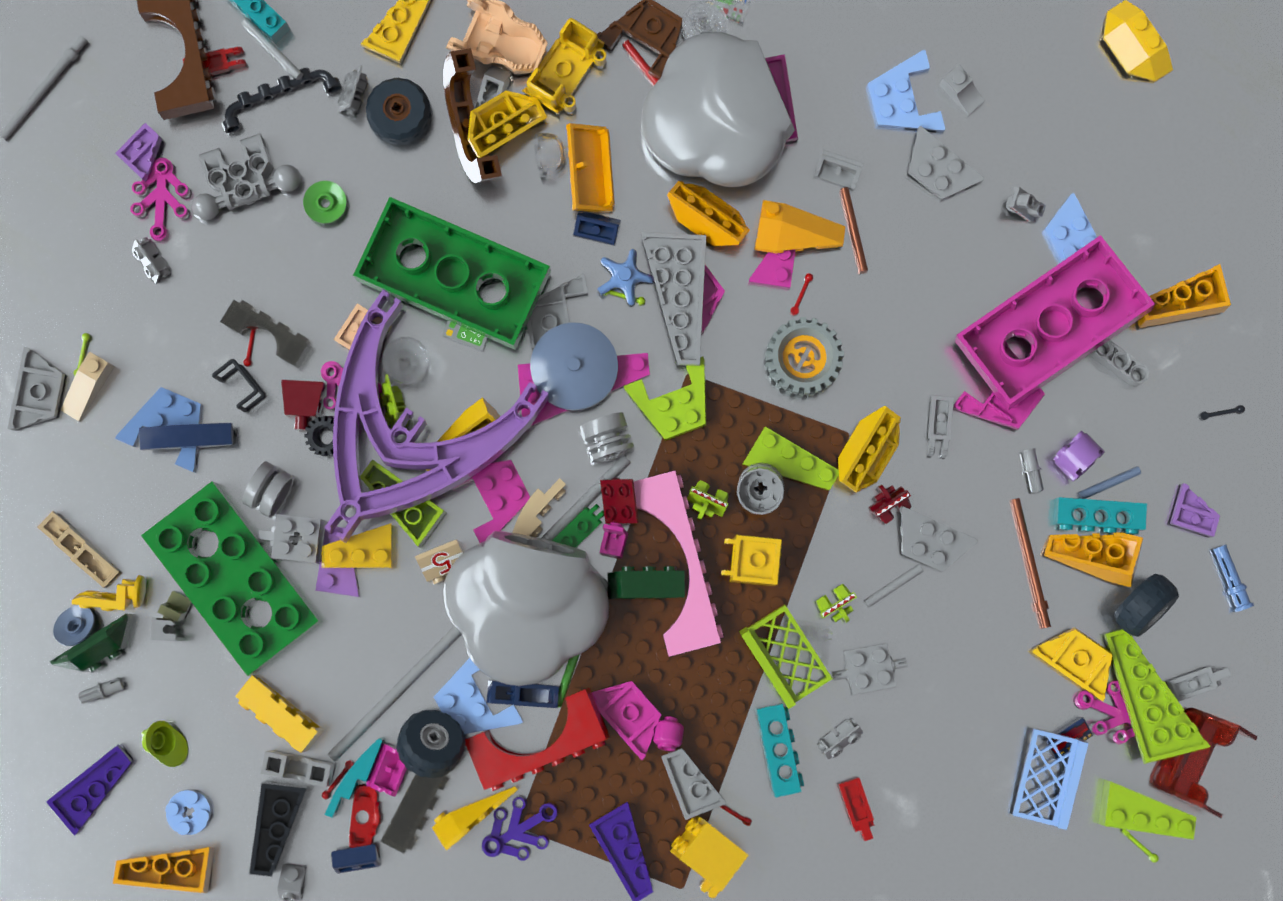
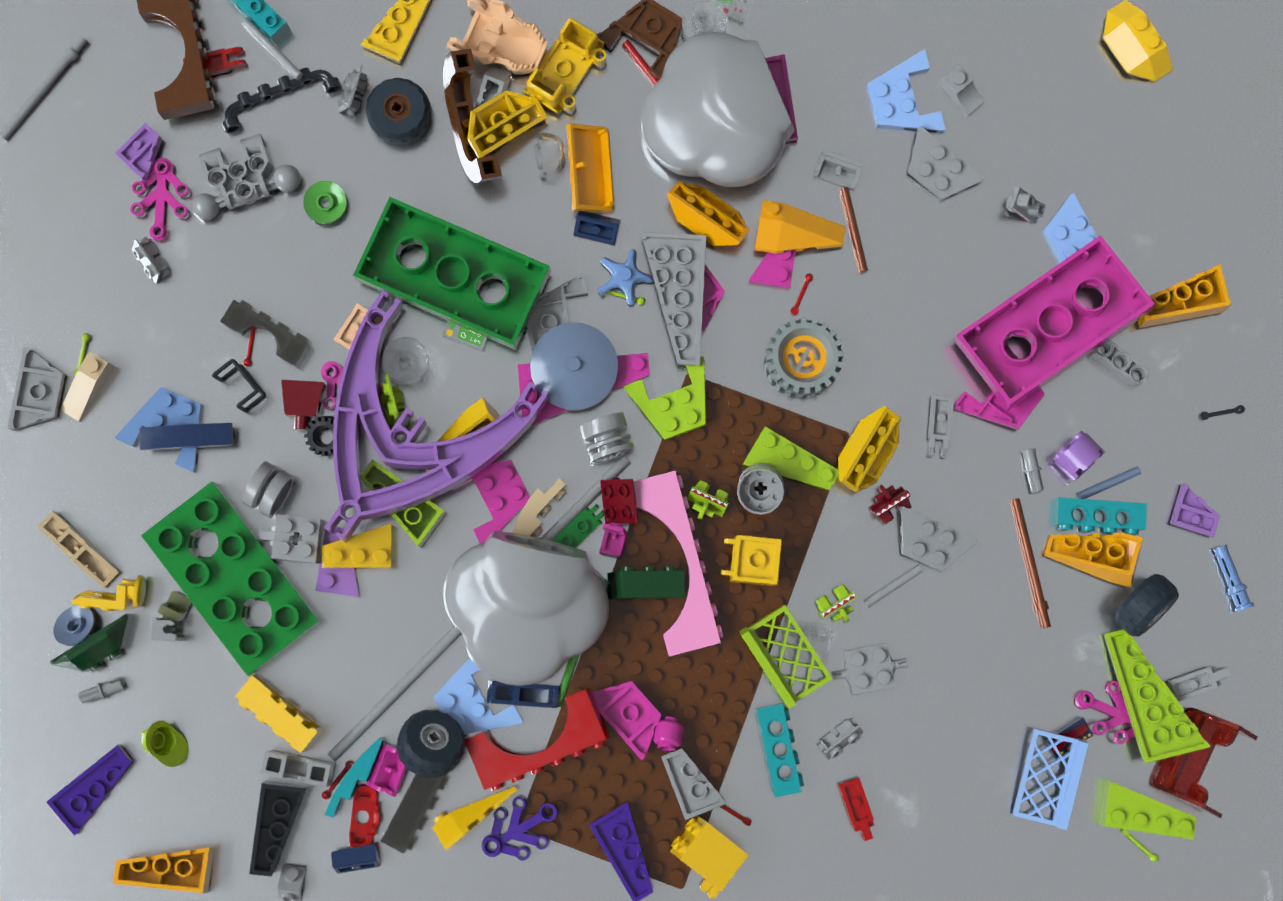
(201, 814): light blue plate -> none
(438, 561): tan slope -> none
(1078, 659): yellow wing -> none

